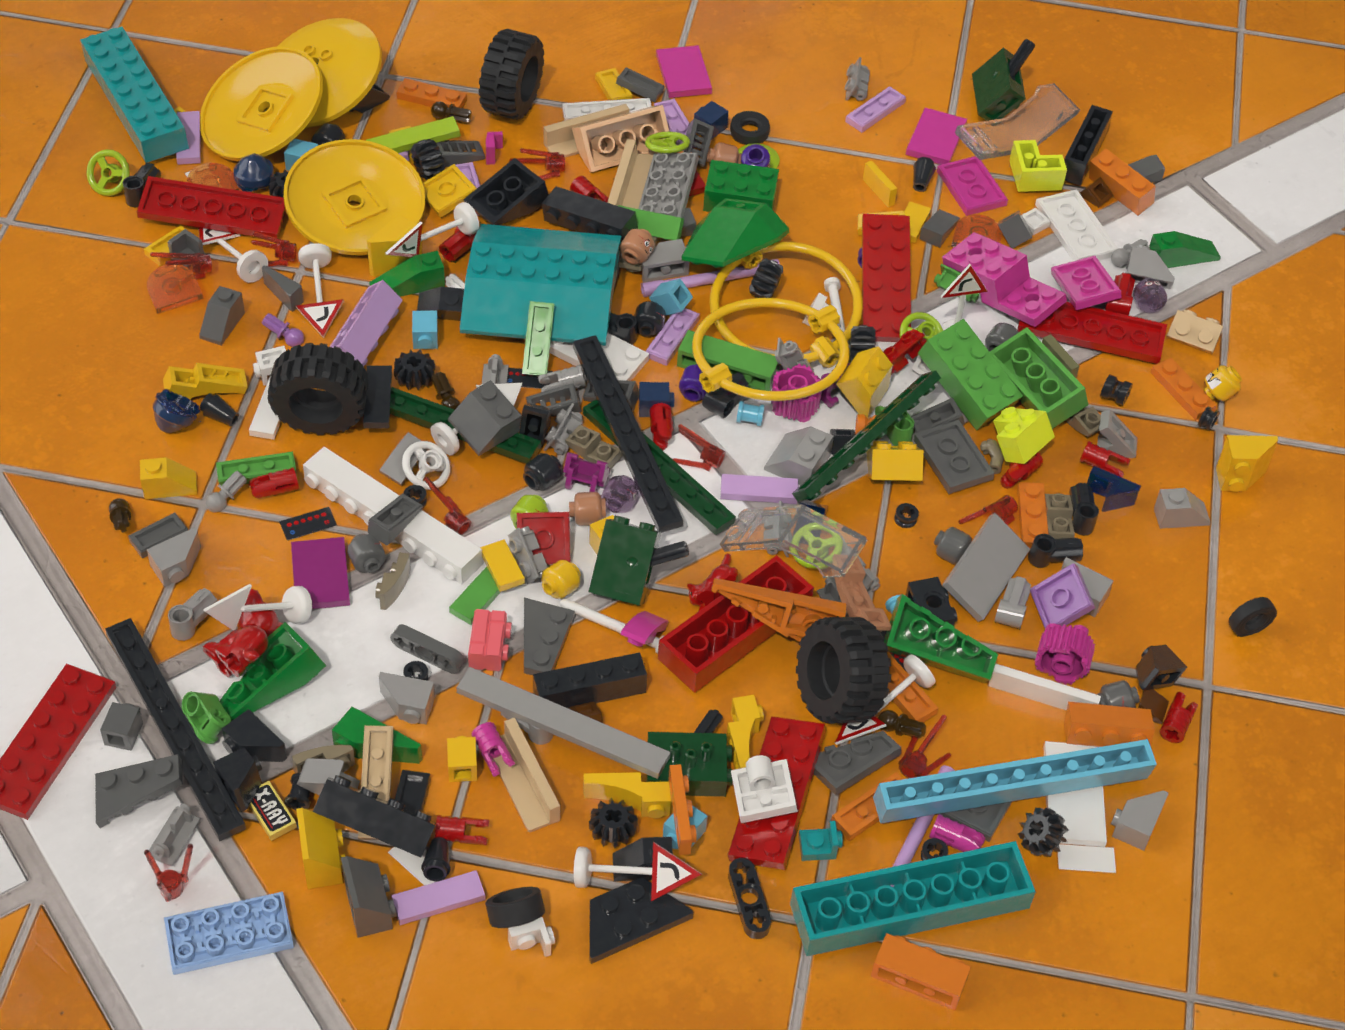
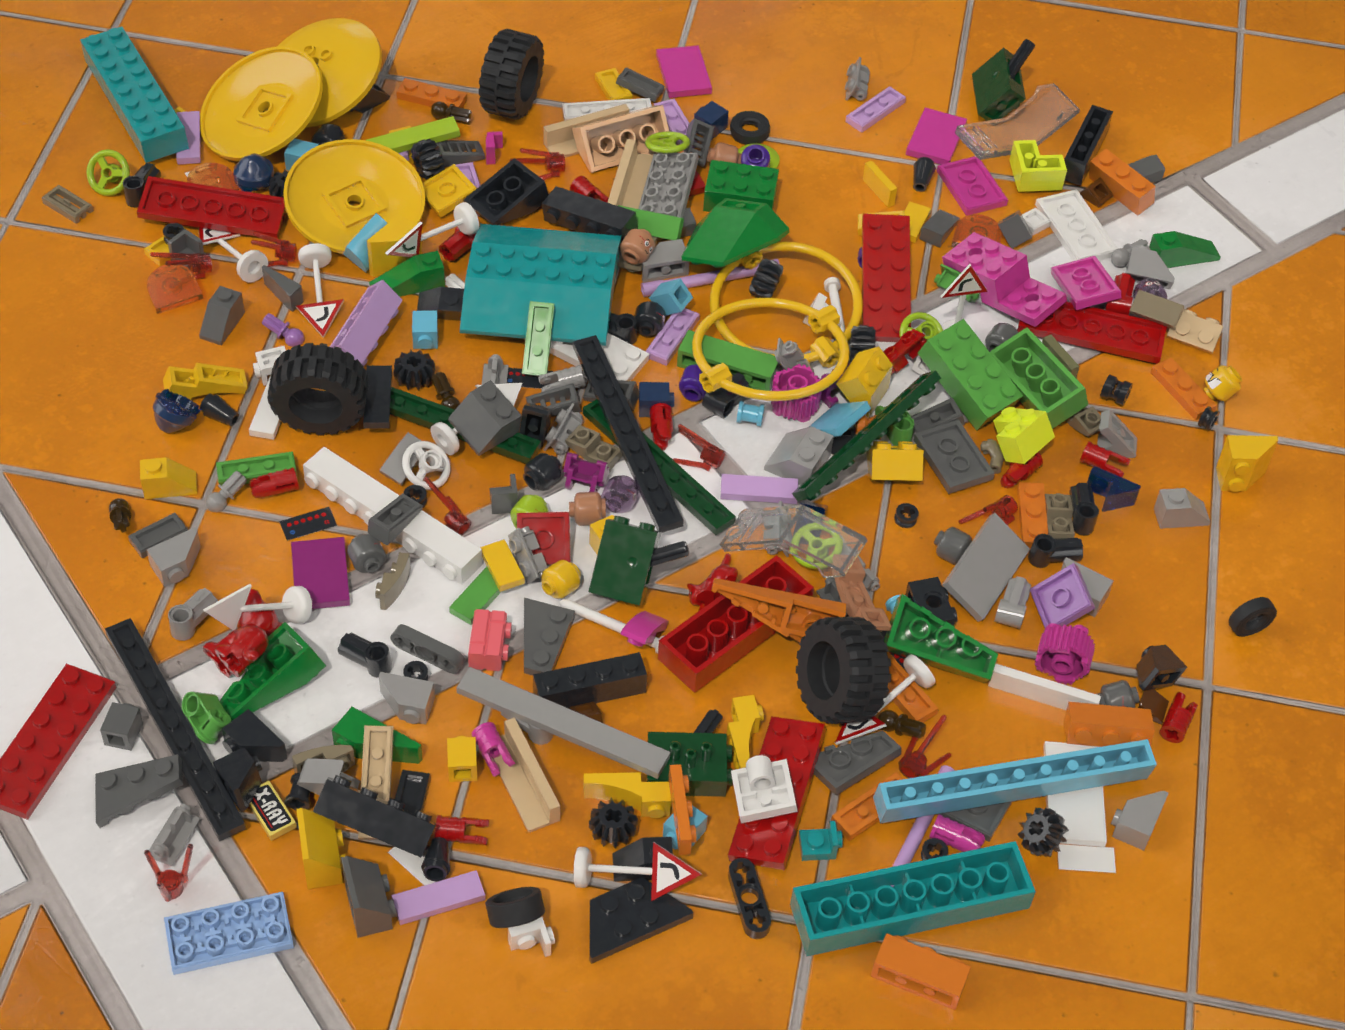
(64, 205): none -> dark tan tile
(171, 230): none -> black bush
(357, 248): none -> medium azure brick
(371, 655): none -> black piece
(504, 498): none -> dark grey panel
(841, 417): none -> medium azure tile
(1156, 309): none -> dark tan tile

